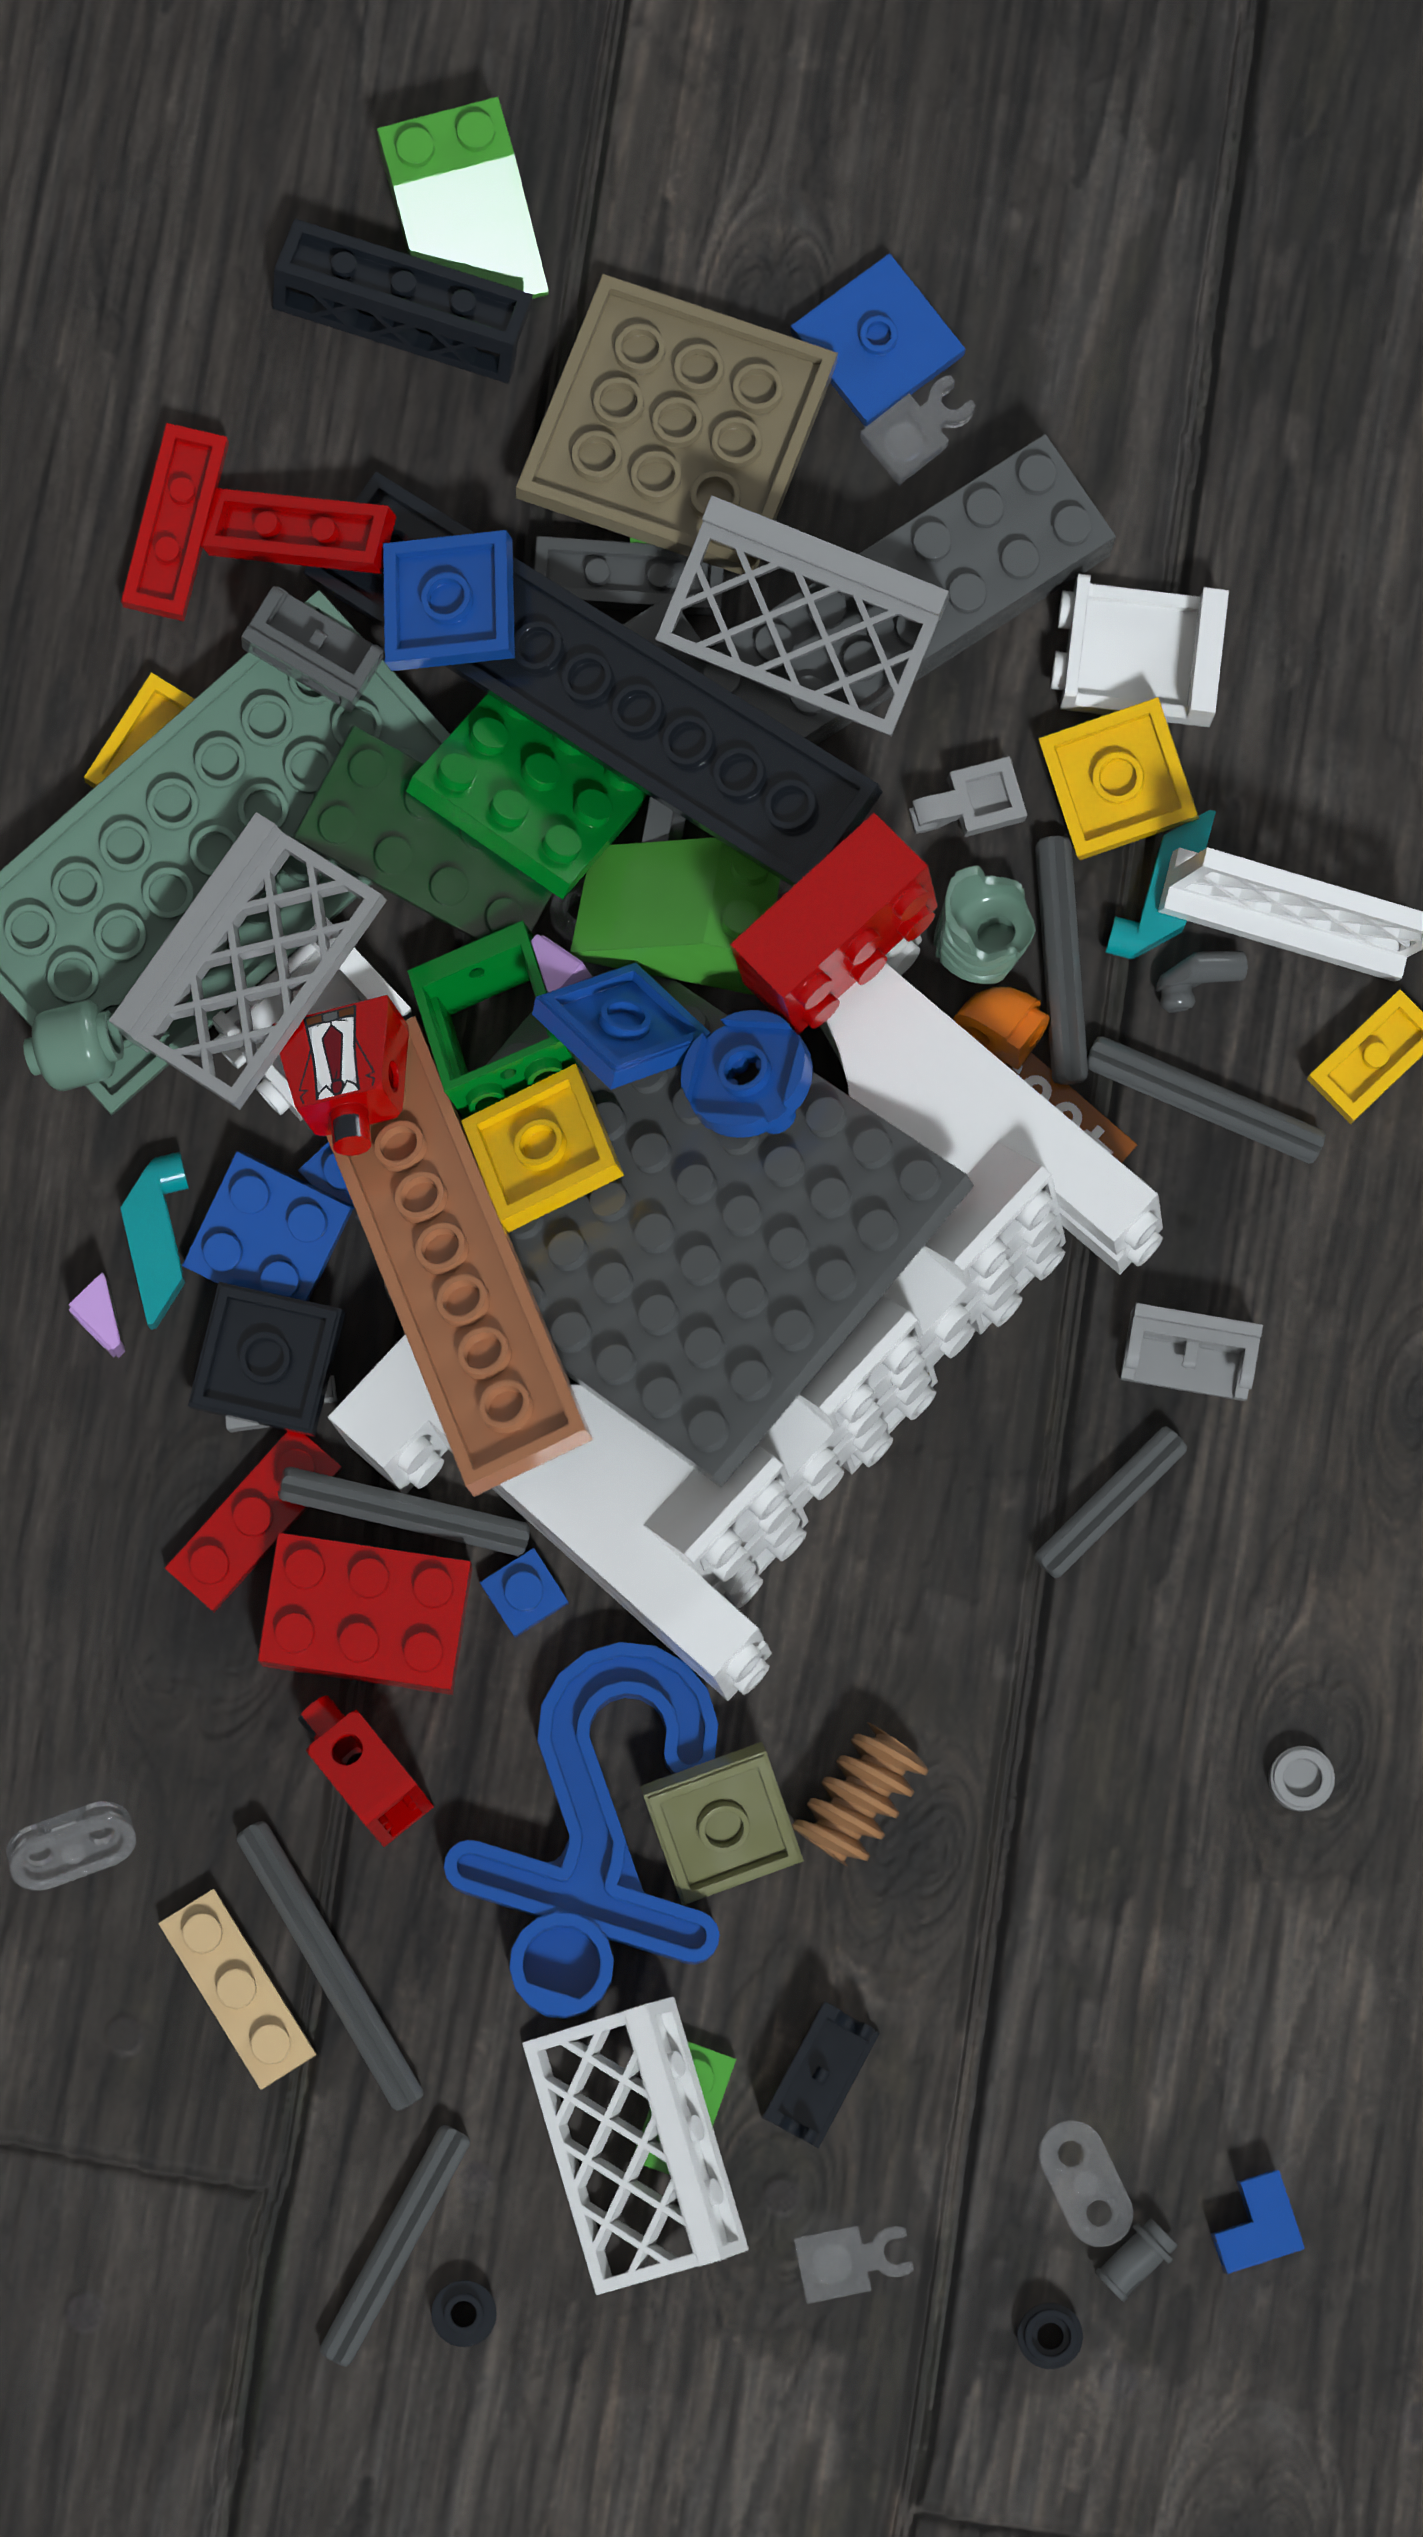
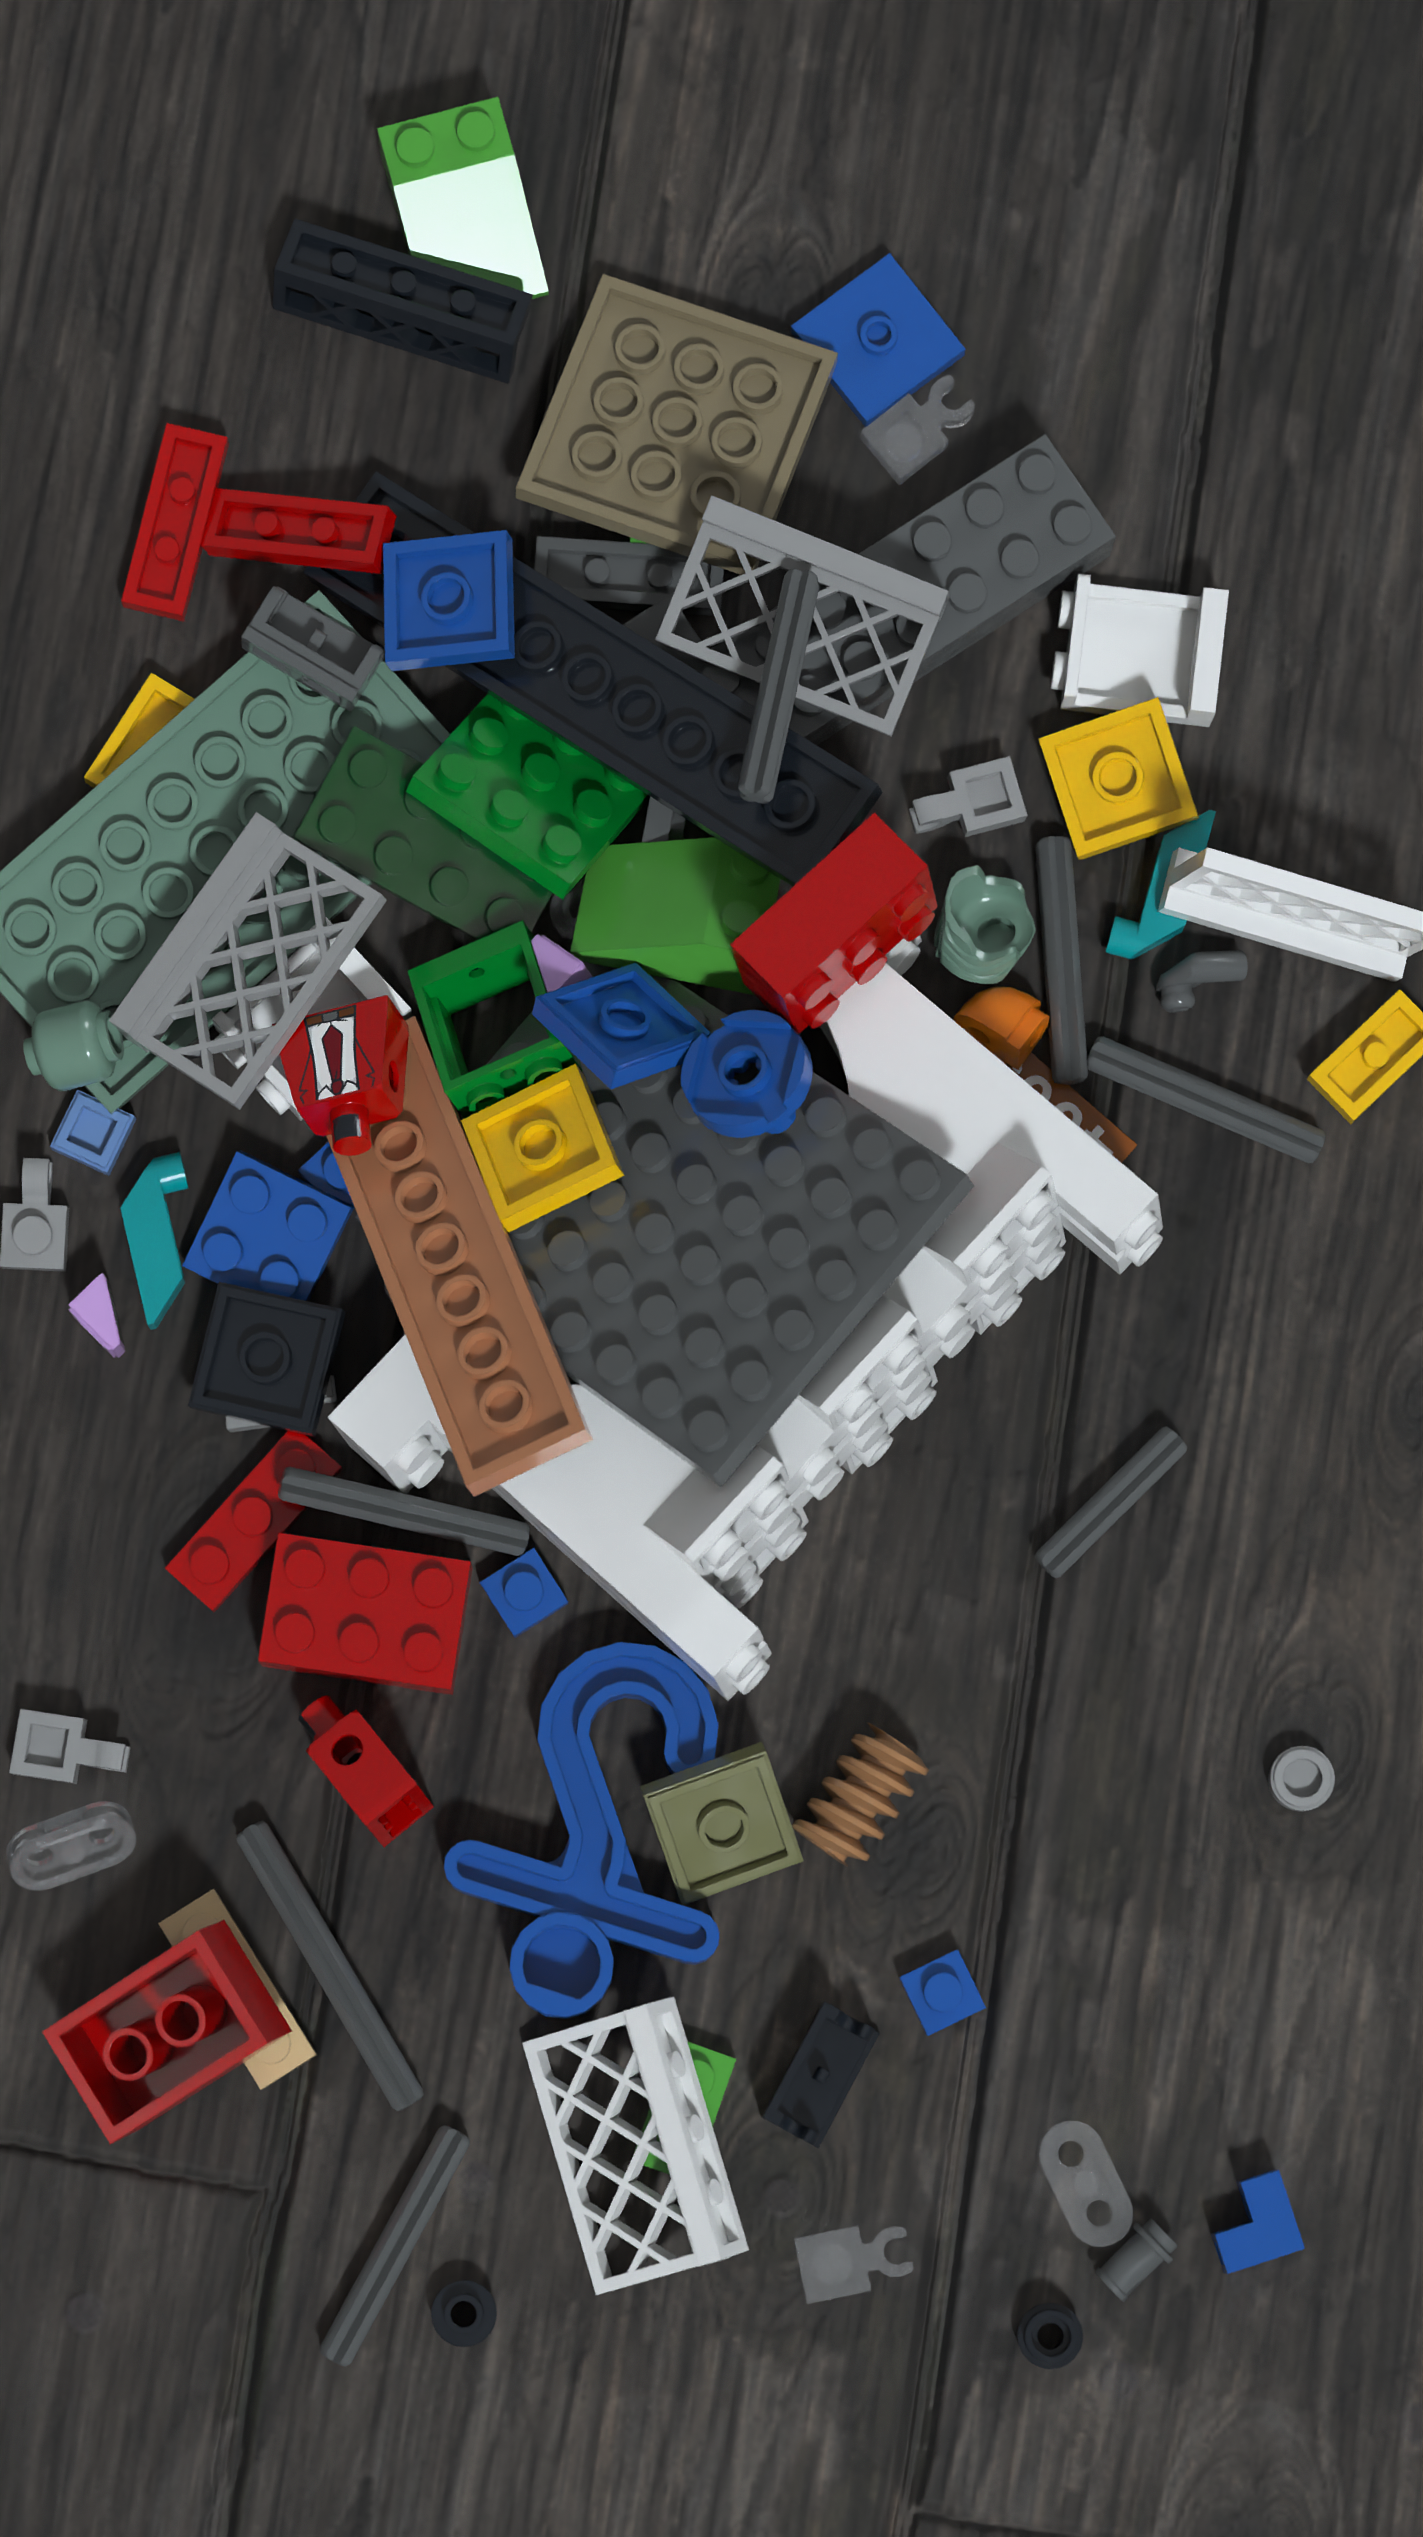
(35, 1231): none -> light grey plate
(56, 1746): none -> light grey plate
(92, 1133): none -> medium blue tile
(167, 2031): none -> red brick
(778, 686): none -> dark grey axle
(942, 1992): none -> blue plate
(1190, 1352): light grey hinge -> none

